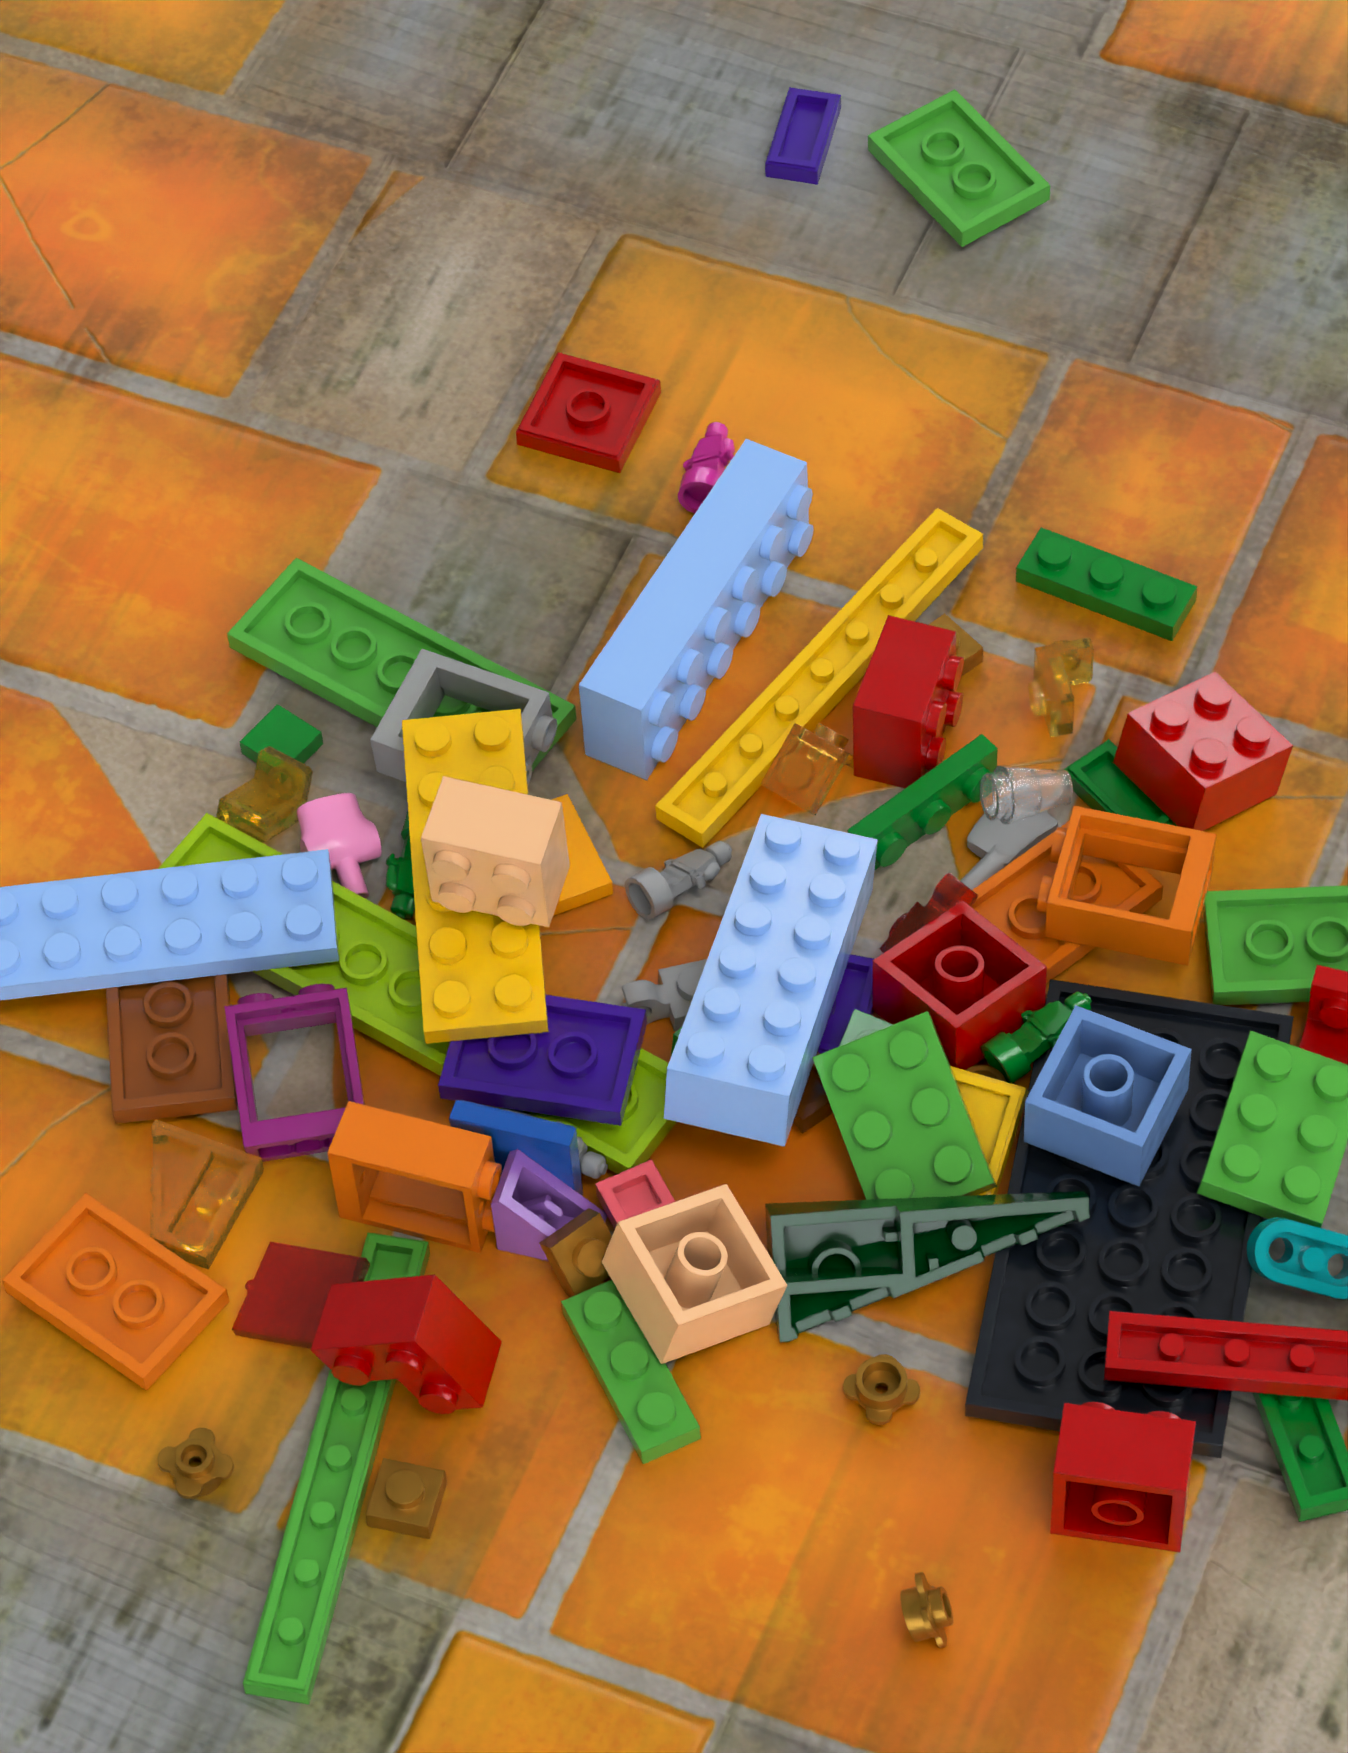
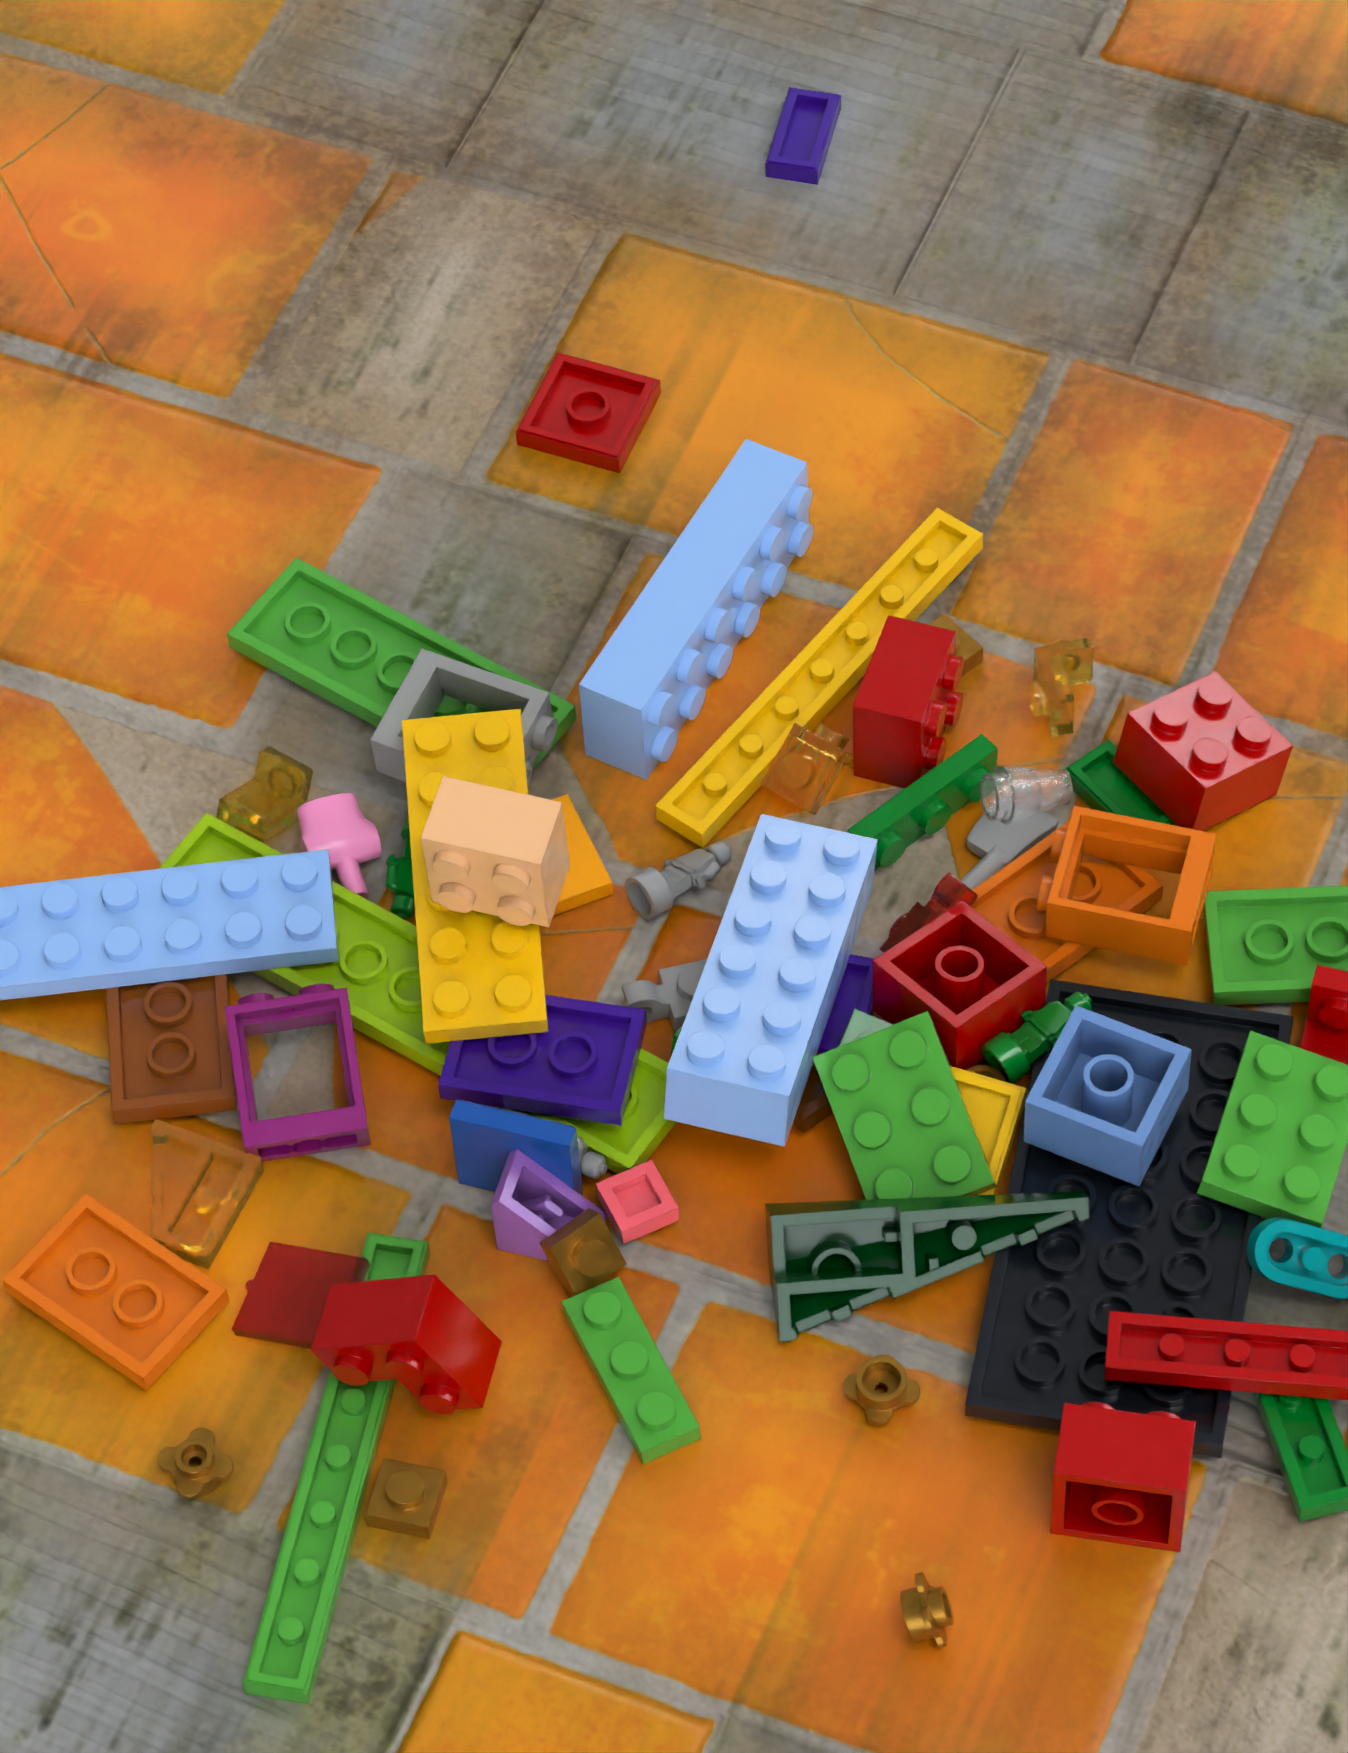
(284, 733): green tile -> none
(414, 1176): orange window -> none
(693, 1273): light nougat brick -> none
(705, 466): dark pink piece -> none
(958, 168): bright green plate -> none
(1106, 584): green plate -> none

